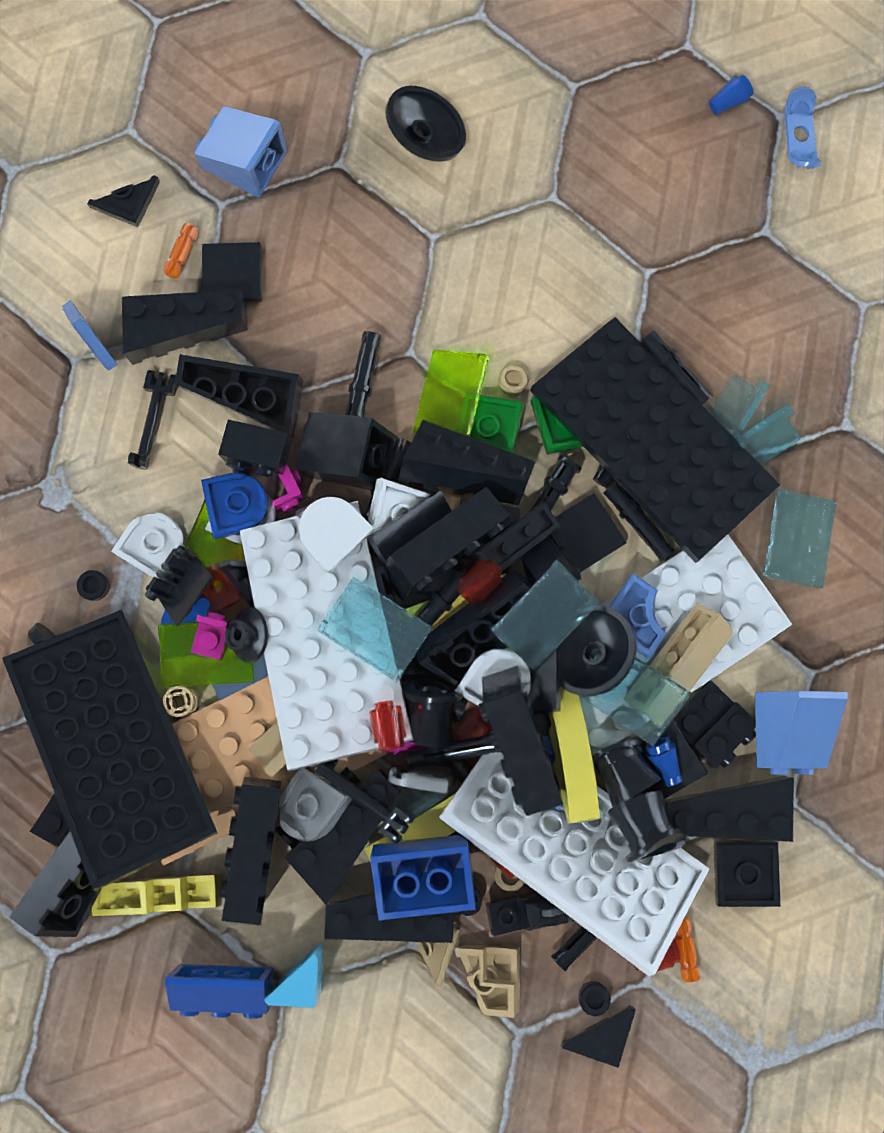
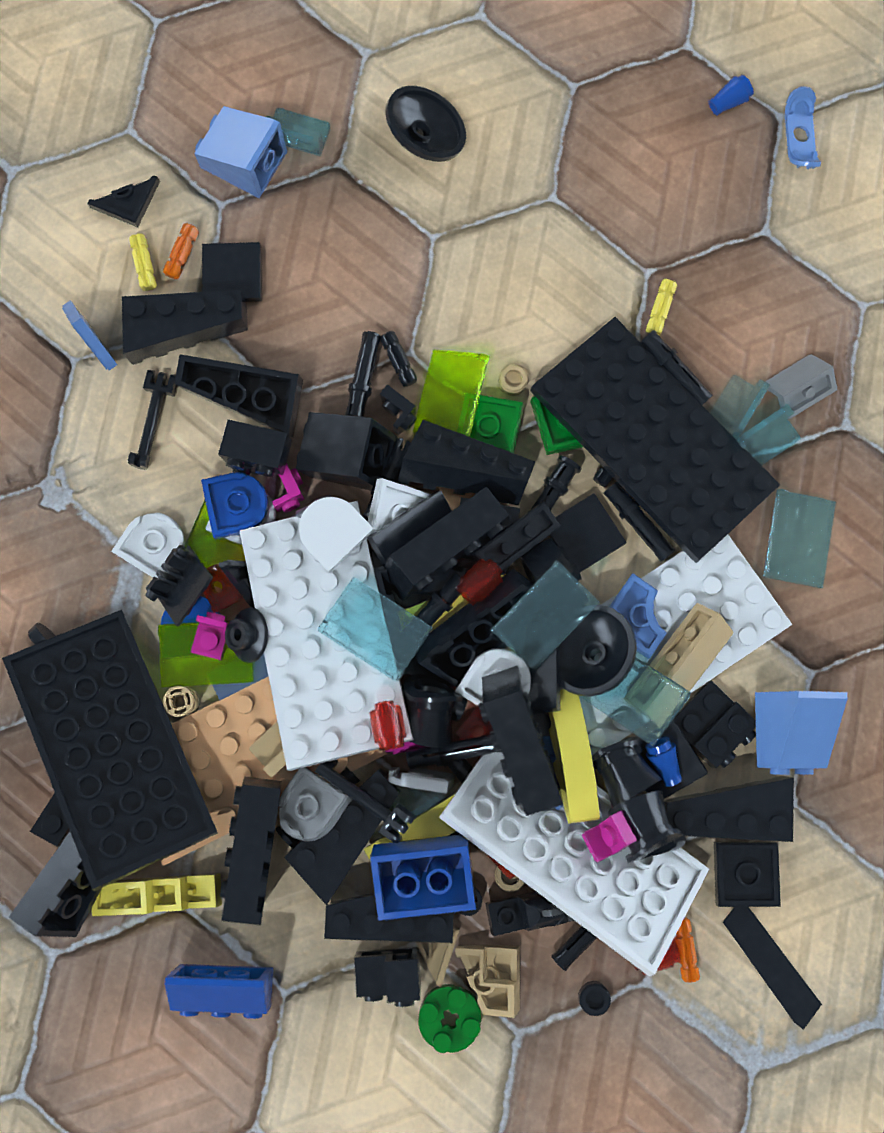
(93, 585): black tile -> none
(142, 262): none -> light yellow axle
(301, 984): medium azure slope -> none
(302, 131): none -> clear light blue panel
(390, 974): none -> black brick
(398, 359): none -> black axle
(398, 404): none -> black bracket
(443, 1036): none -> green plate
(604, 1039): black tile -> none
(609, 837): none -> dark pink bracket
(661, 306): none -> light yellow axle
(773, 965): none -> black sticker
(803, 383): none -> light grey panel

